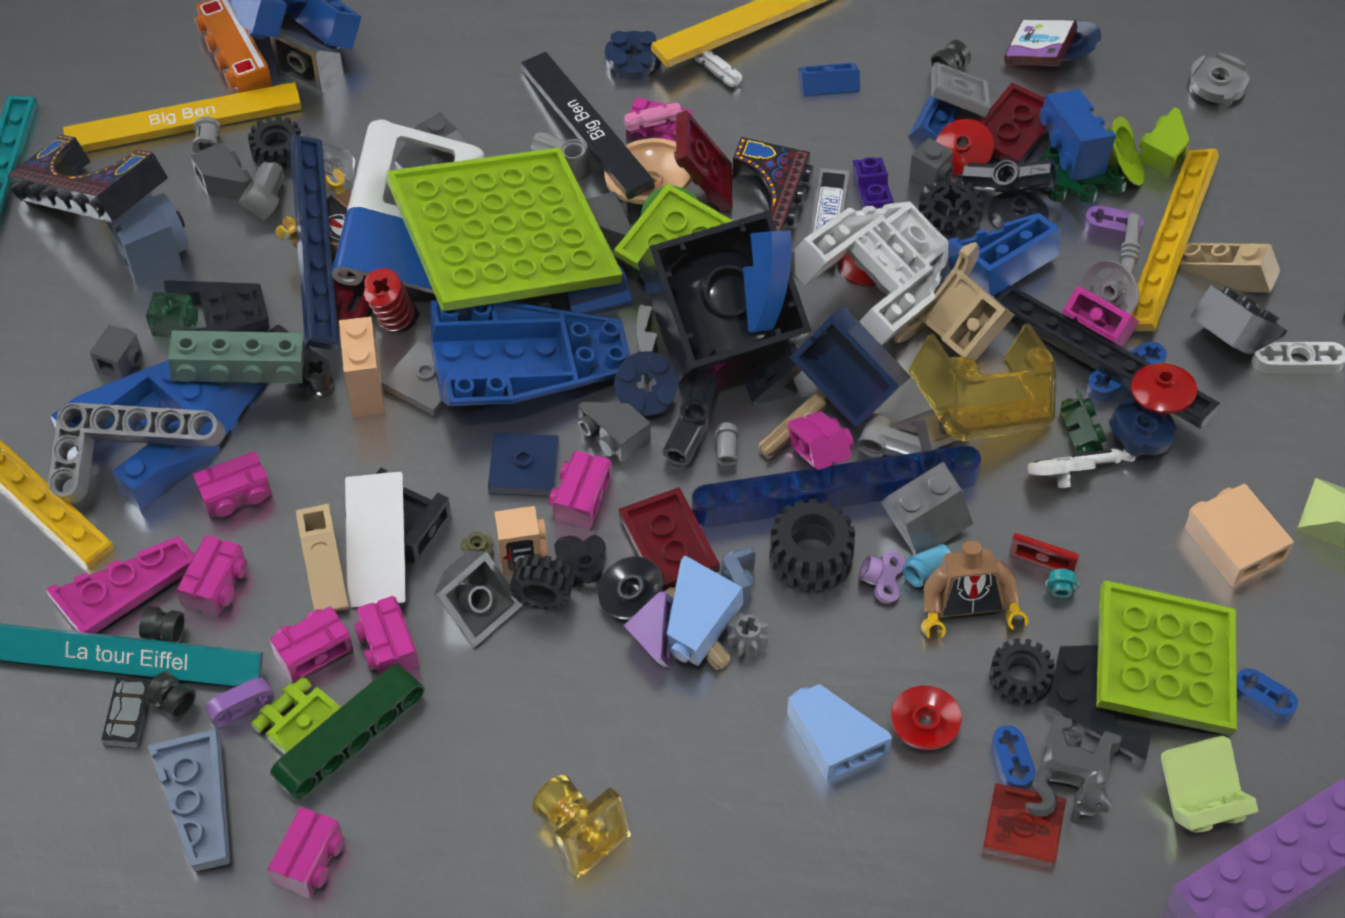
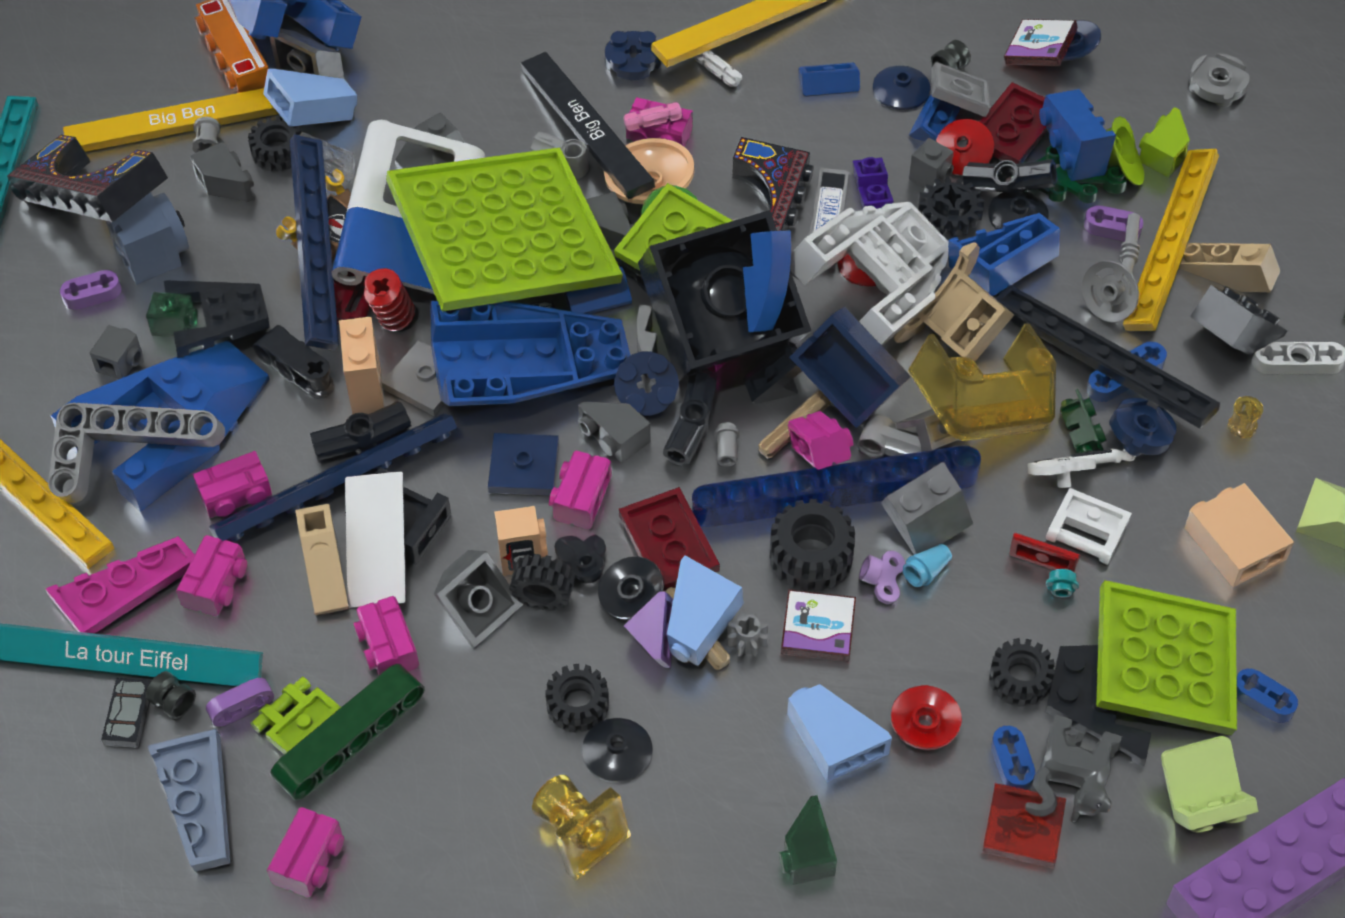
(90, 290): none -> medium lavender beam
(162, 625): pearl dark grey wheel -> none
(235, 358): sand green brick -> none
(262, 192): light grey piece -> none
(309, 97): none -> light blue slope
(311, 643): dark pink brick -> none
(322, 484): none -> dark blue plate
(360, 431): none -> black piece
(477, 537): olive plate -> none
(574, 680): none -> black tyre
(619, 763): none -> black dish
(703, 161): dark red plate -> none
(736, 568): sand blue bracket -> none
(808, 846): none -> clear green slope
(818, 625): none -> tile
(901, 87): none -> dark blue dish
(970, 585): torso -> none
(1091, 517): none -> white plate
(1100, 316): dark pink brick -> none
(1164, 388): red dish -> none
(1251, 413): none -> clear yellow bush

